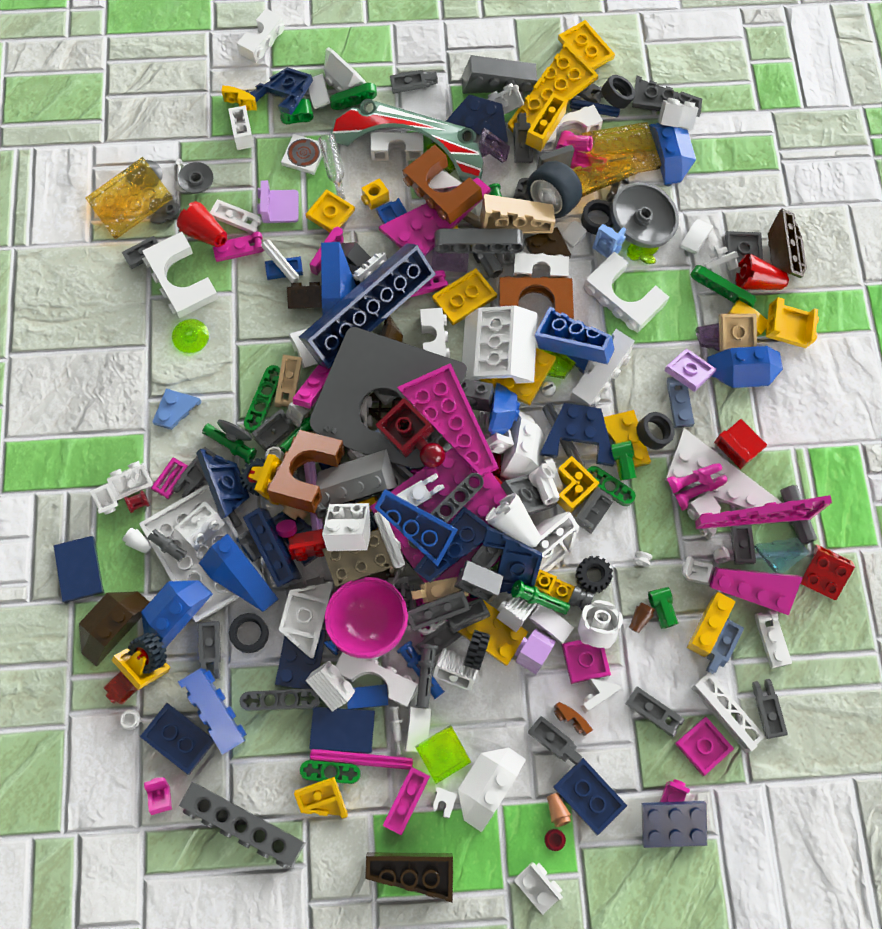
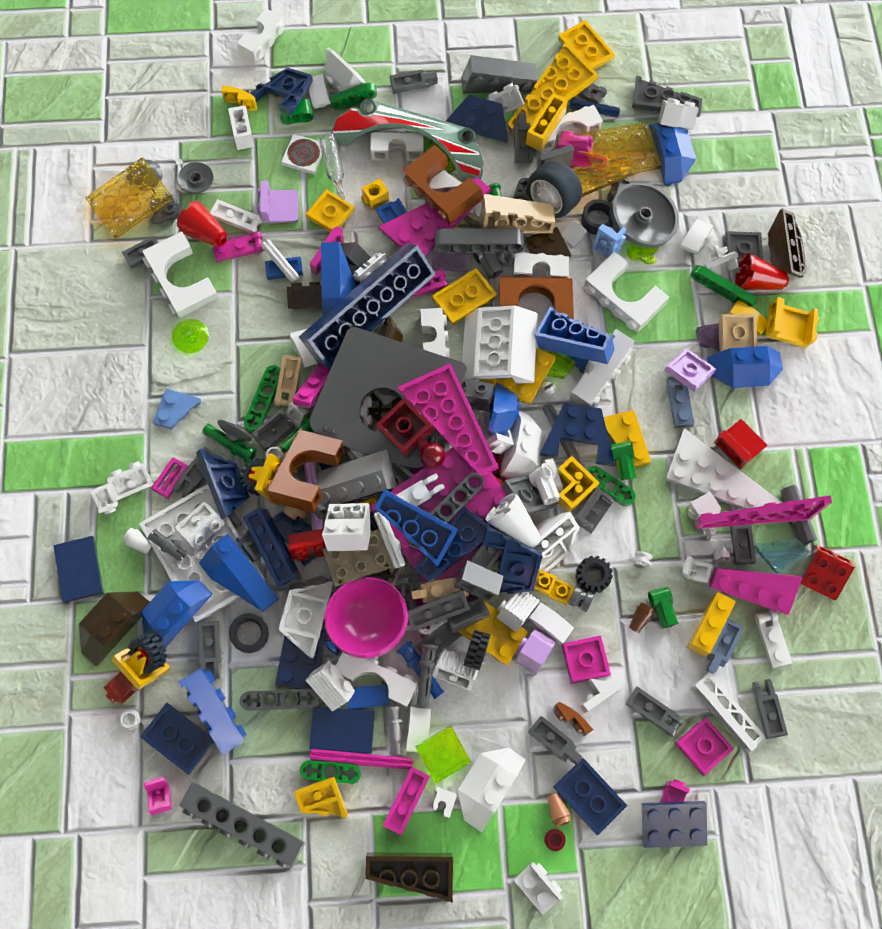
(137, 501): dark red bush -> none
(286, 528): dark pink tile -> none
(493, 145): clear purple slope -> none
(533, 595): green pin -> none
(599, 624): white brick -> none
(613, 97): black tyre -> none
(663, 423): black tyre -> none
(701, 475): dark pink piece -> none

